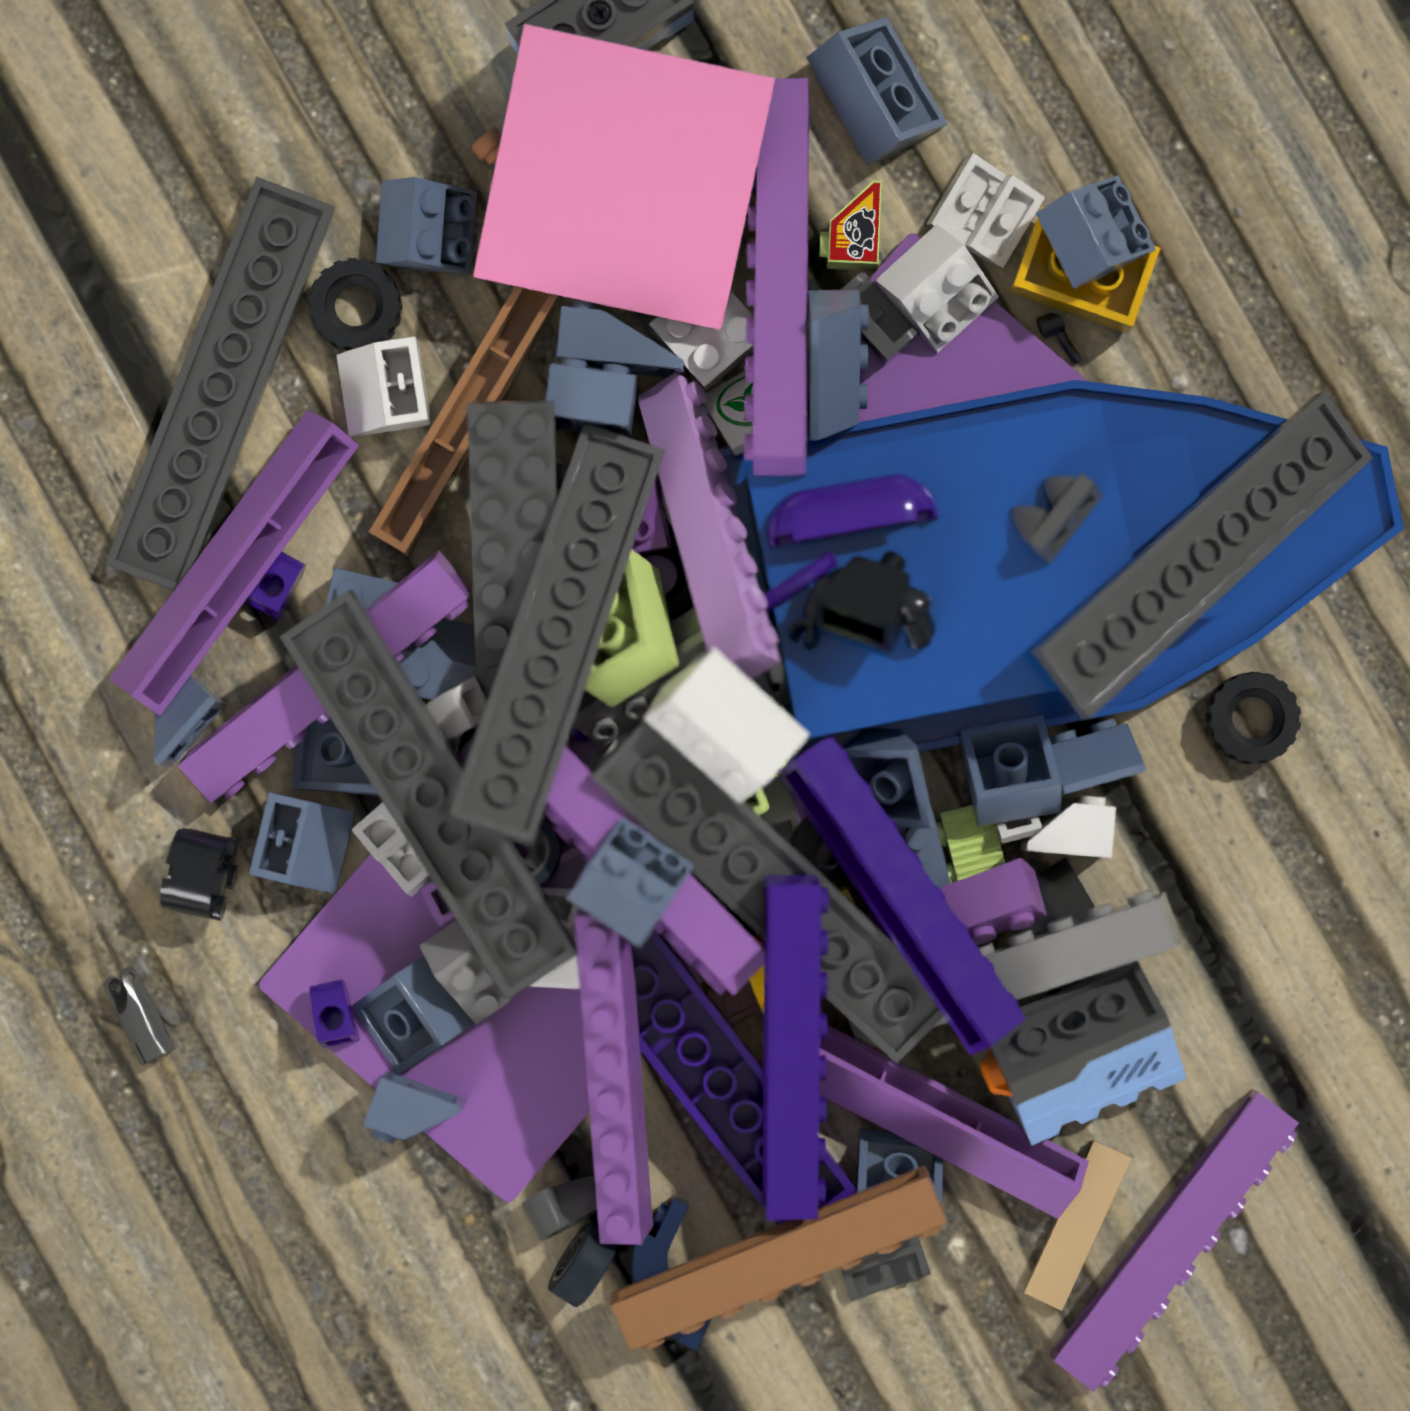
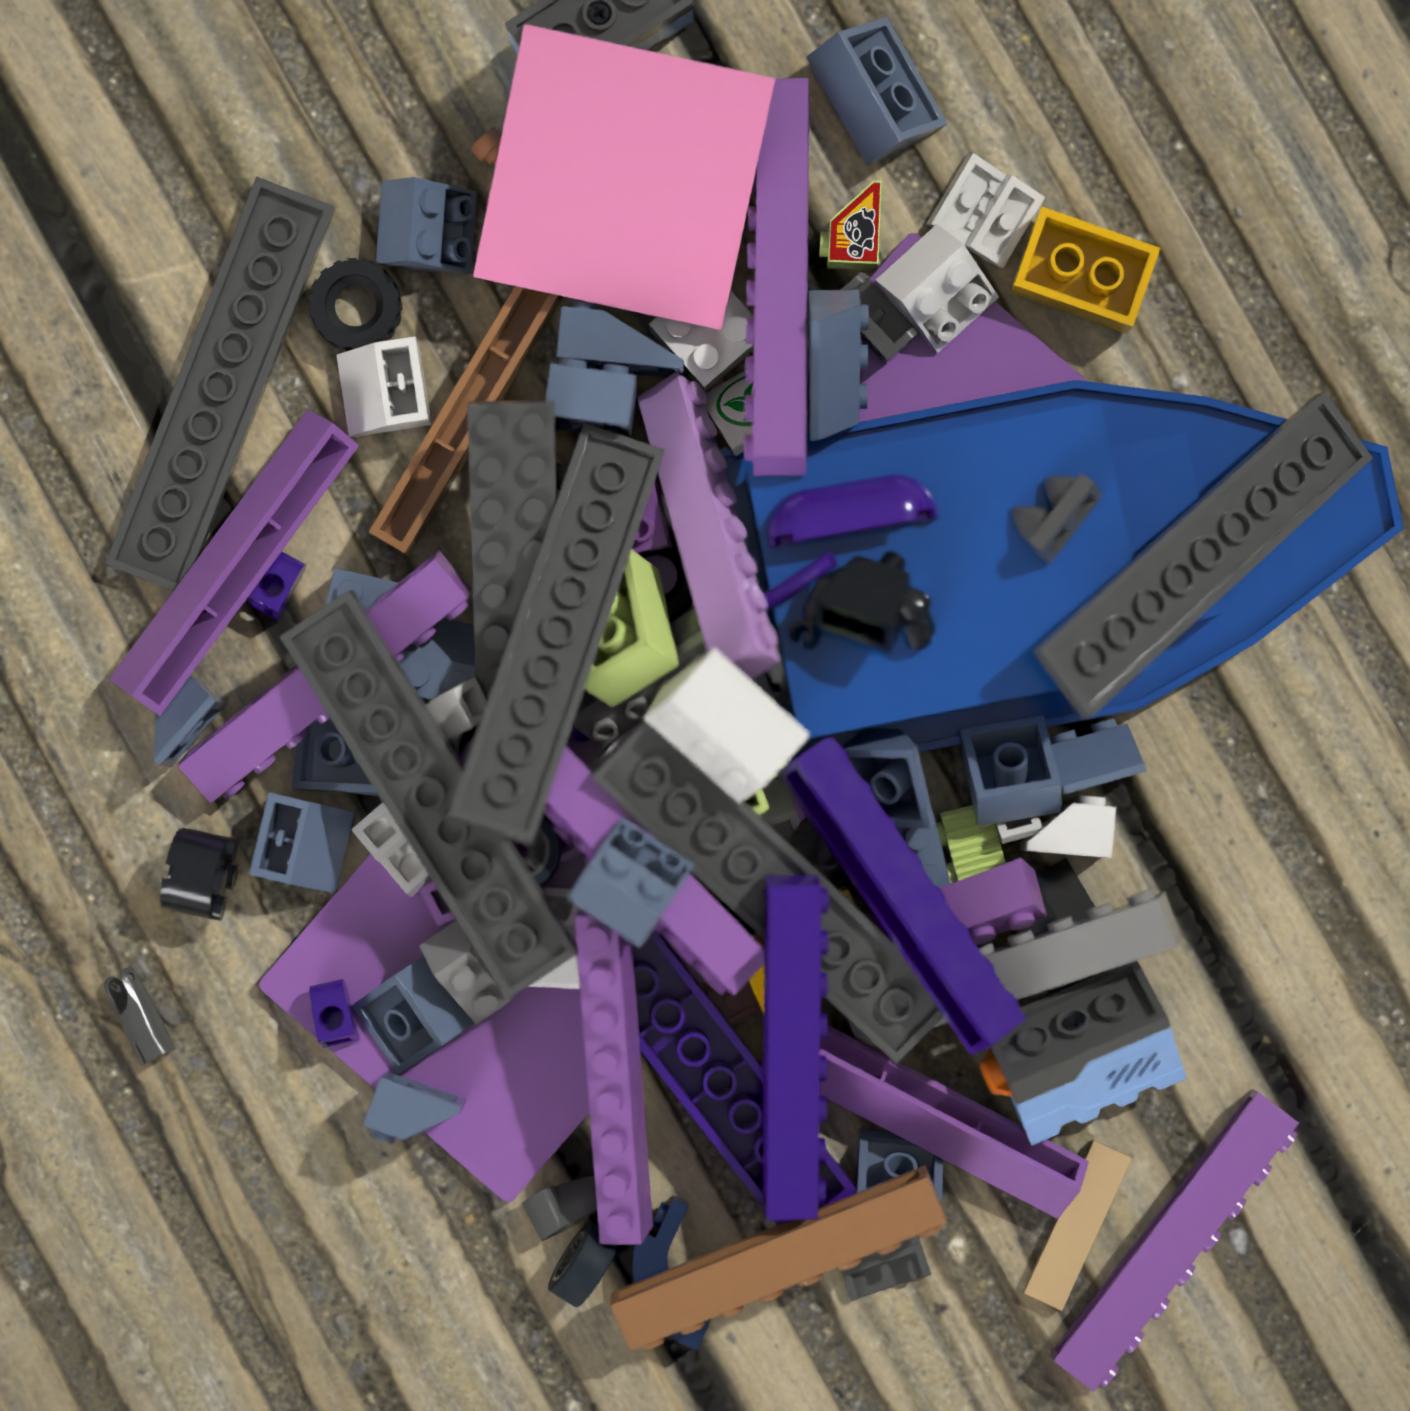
(1052, 325): black hand -> none
(1095, 230): sand blue slope -> none
(1284, 711): black tyre -> none

